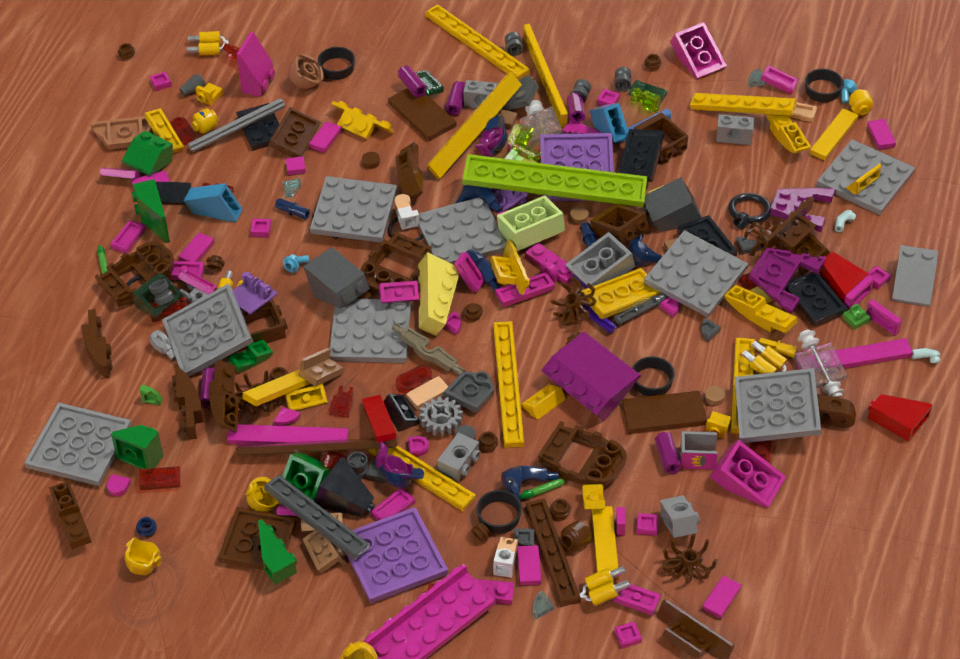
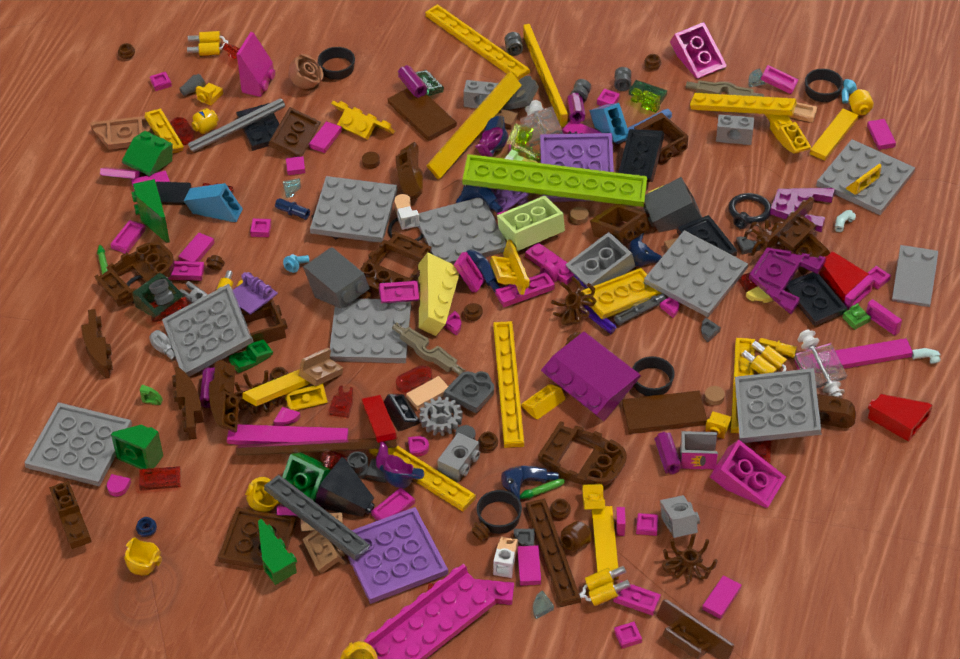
(197, 281): dark pink tile -> none
(455, 98): magenta axle -> none
(587, 233): dark blue axle -> none
(719, 87): none -> dark tan piece
(756, 310): yellow slope -> none

